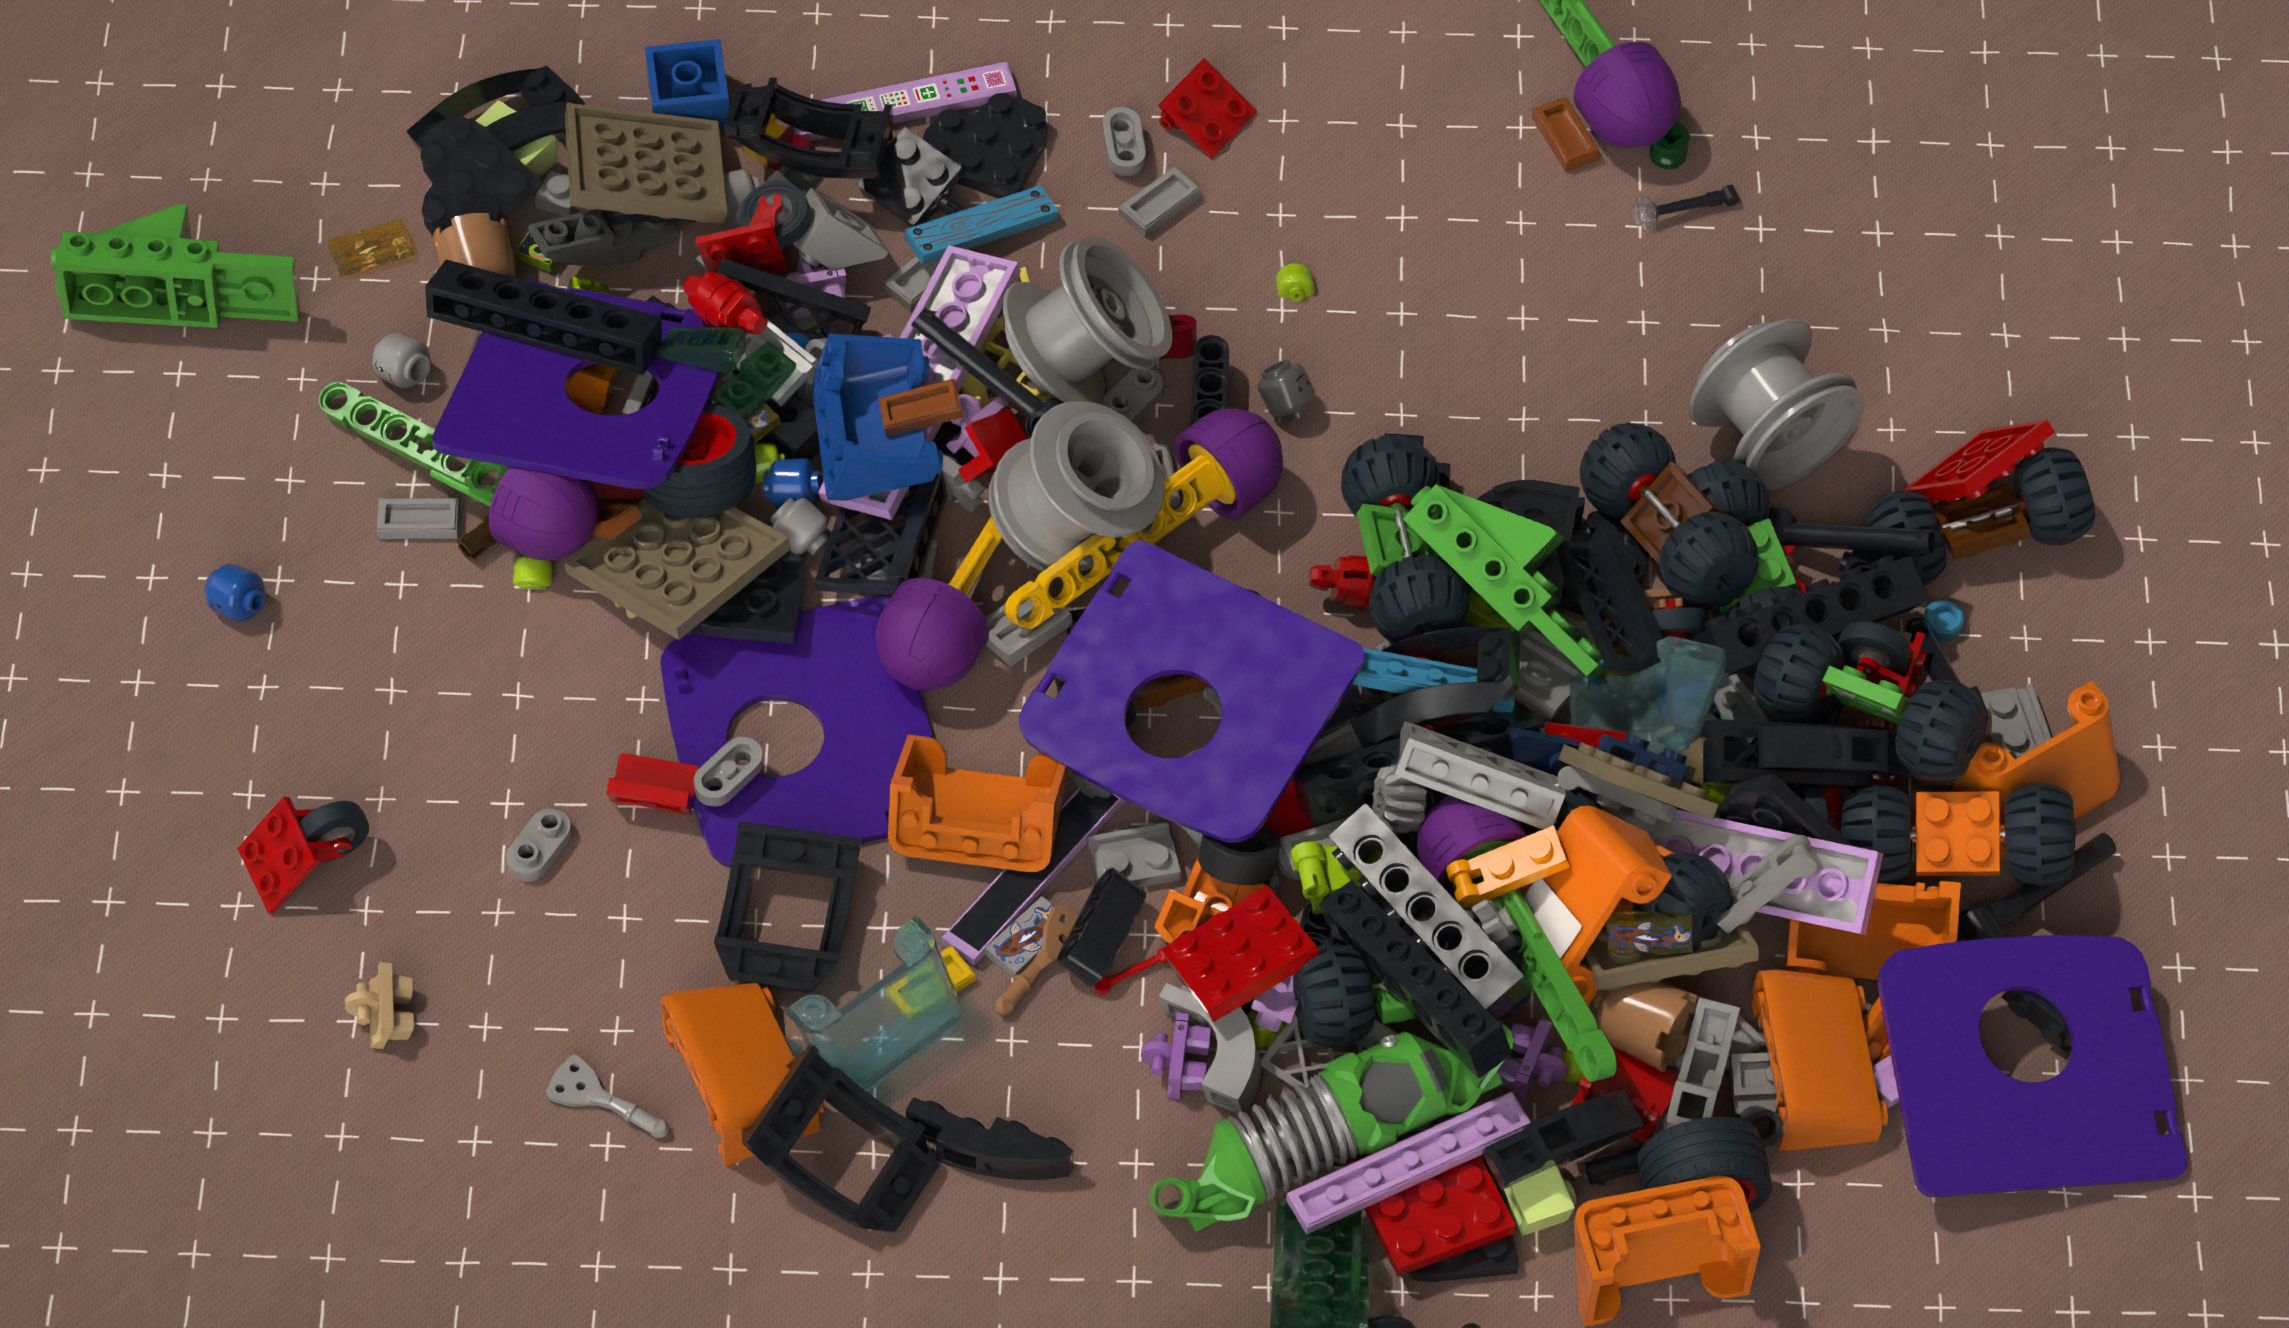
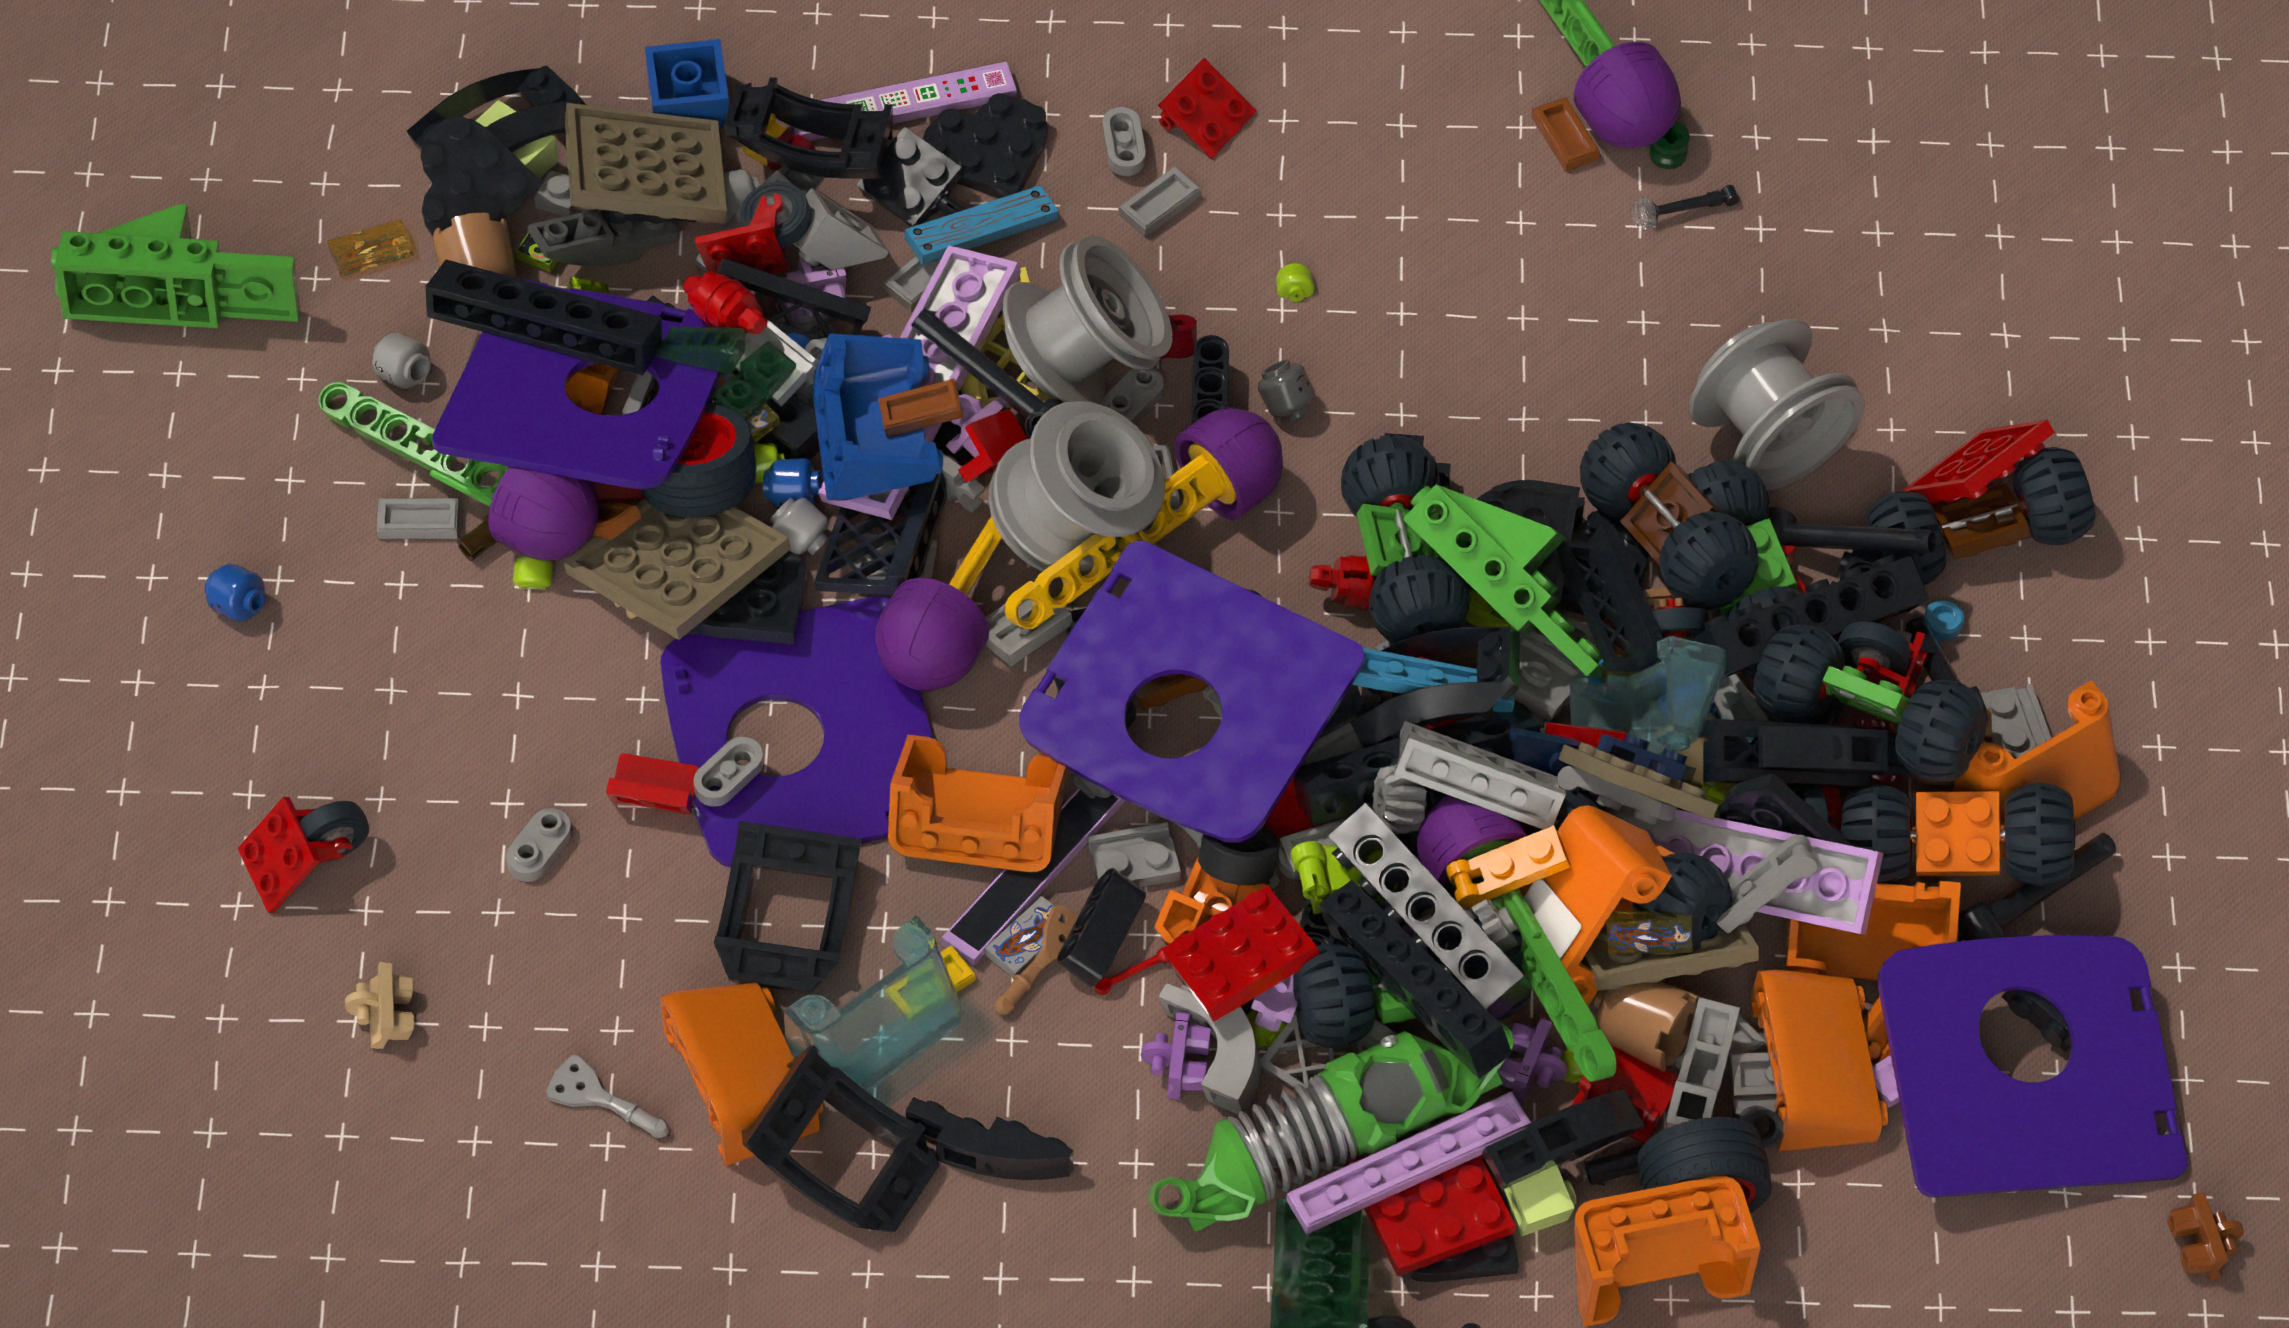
(2212, 1236): none -> dark orange hips

